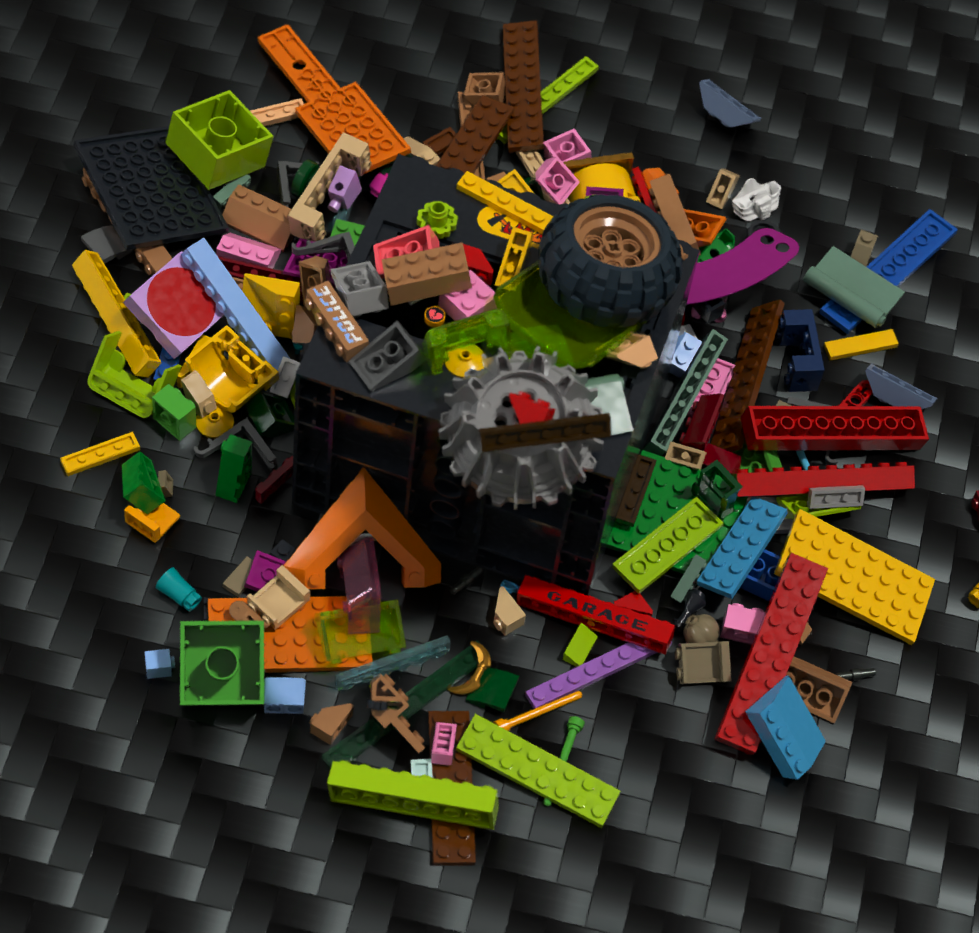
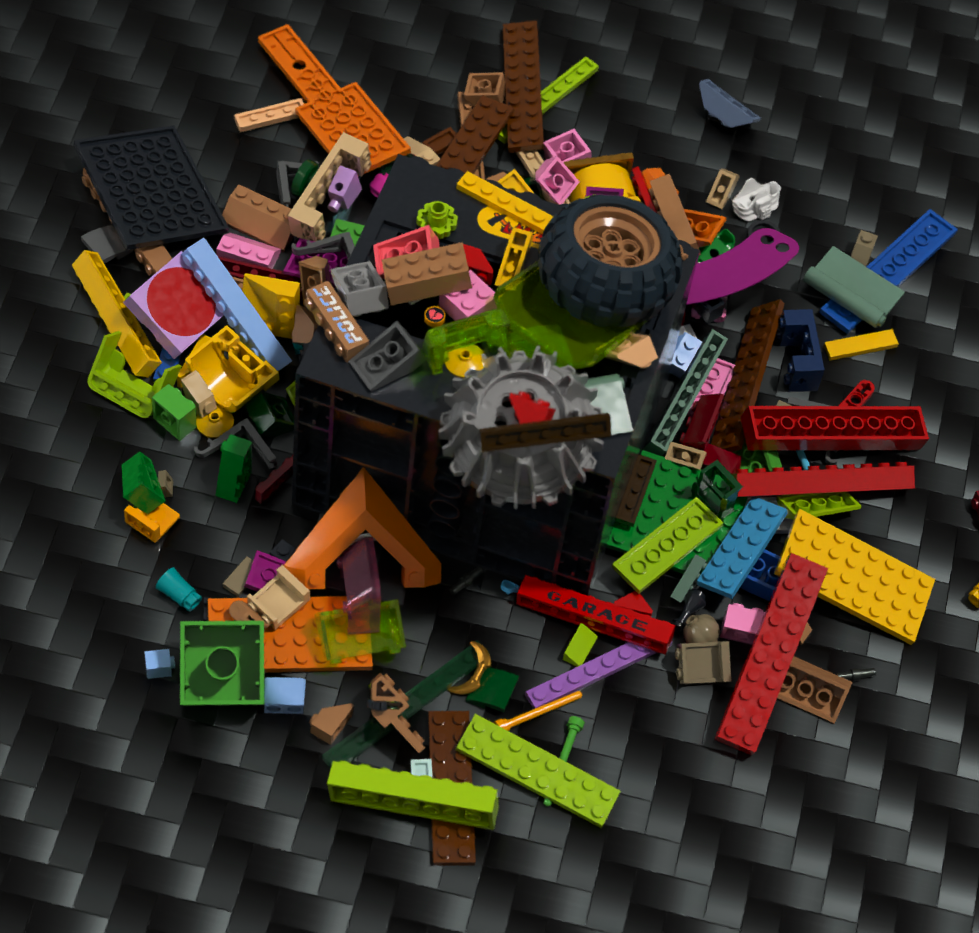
(100, 454): yellow tile -> none
(219, 139): lime brick -> none
(223, 195): sand green piece -> none
(287, 377): white plate -> none
(391, 663): clear light blue plate -> none
(443, 755): bright pink slope -> none
(508, 613): tan slope -> none
(787, 729): dark azure slope -> none
(836, 496): light grey plate -> none
(896, 391): sand blue wedge -> none

